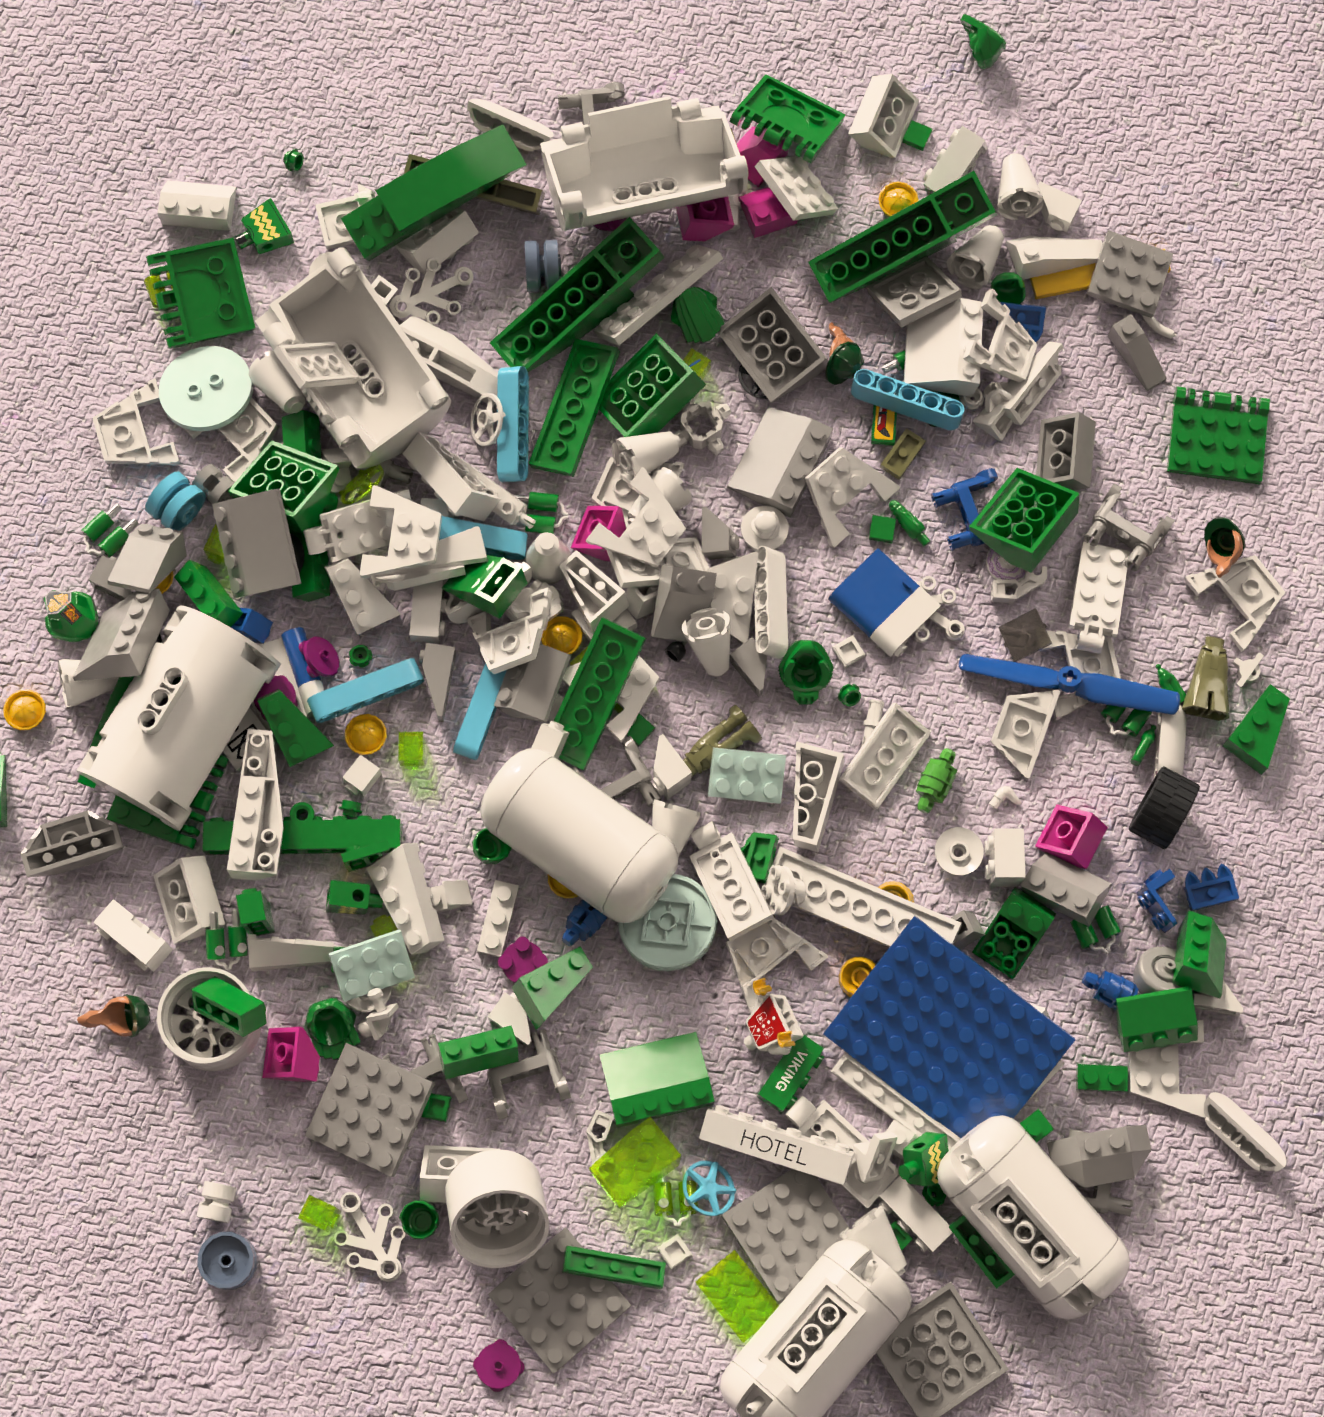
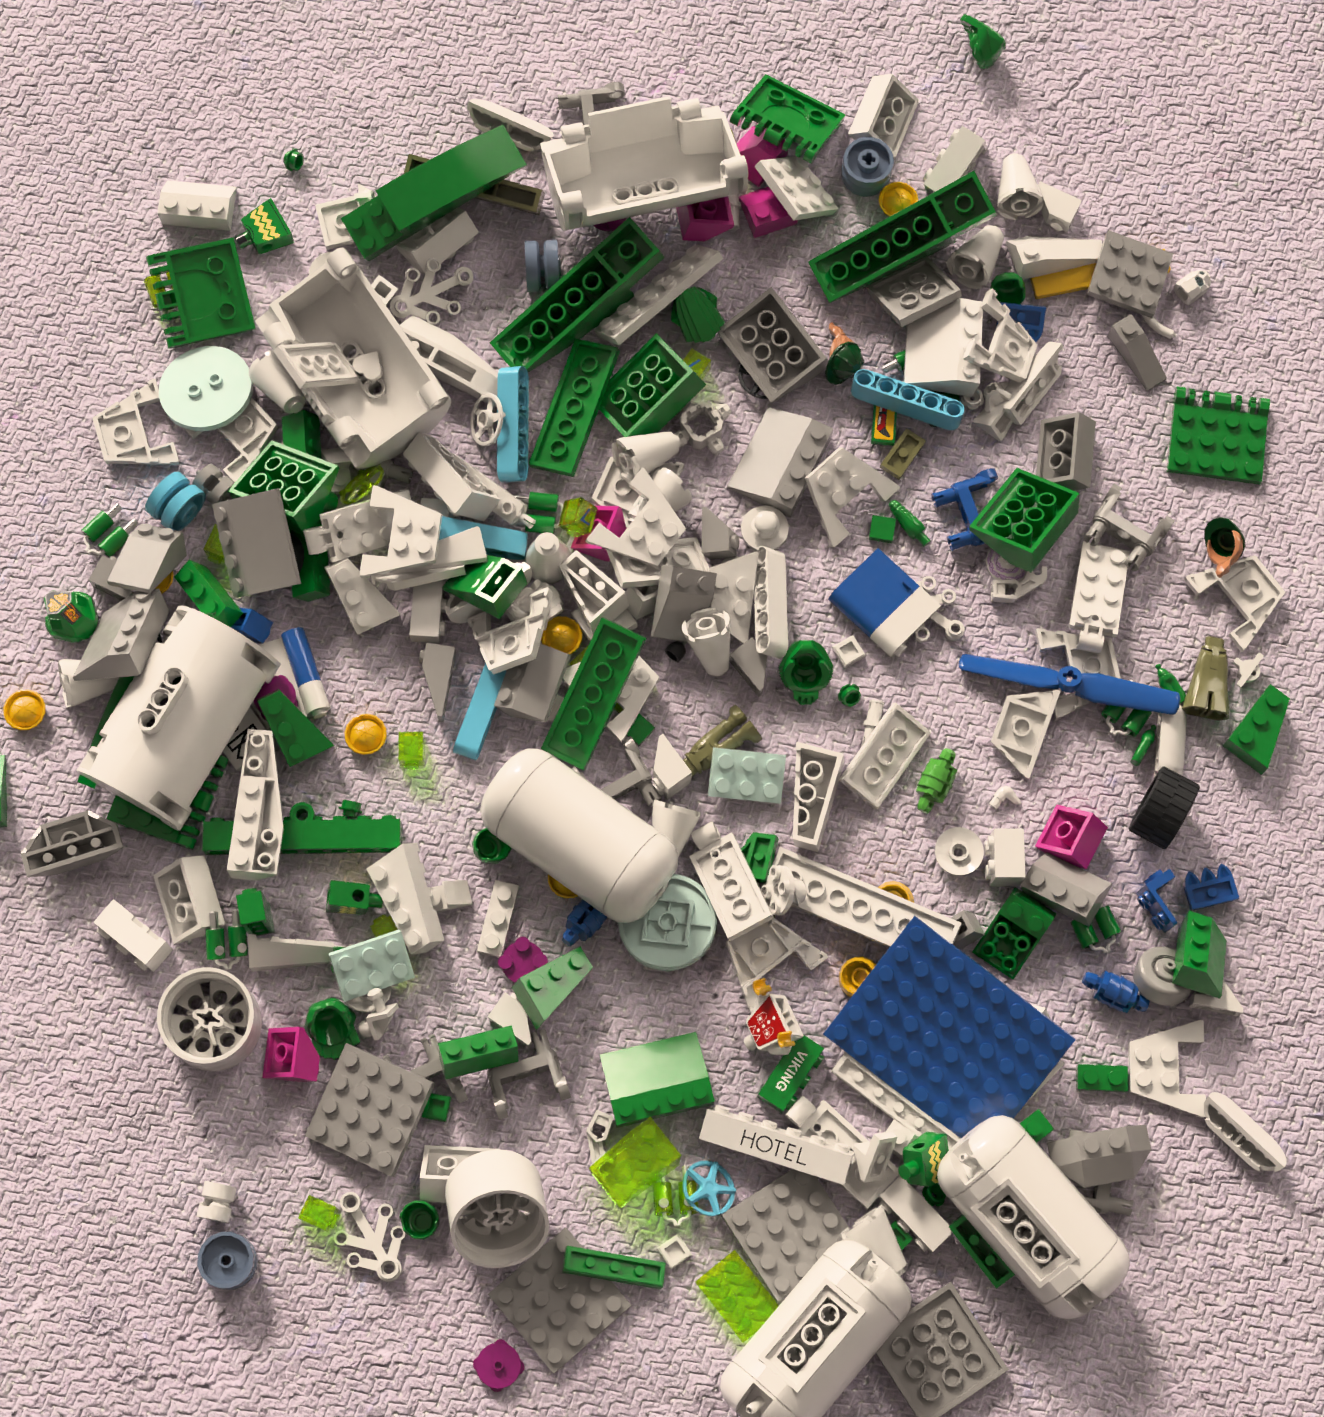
(121, 1015): nougat piece -> none
(229, 1006): green brick -> none
(320, 657): magenta piece -> none
(356, 651): green plate -> none
(358, 858): green wing -> none
(361, 776): white brick -> none
(365, 690): medium azure beam -> none
(369, 366): none -> white tile
(551, 738): white brick -> none
(577, 517): none -> clear neon green brick
(867, 166): none -> sand blue wheel
(917, 135): green tile -> none
(1025, 635): clear smoke piece -> none
(1156, 1019): green slope -> none
(1192, 286): none -> white rock

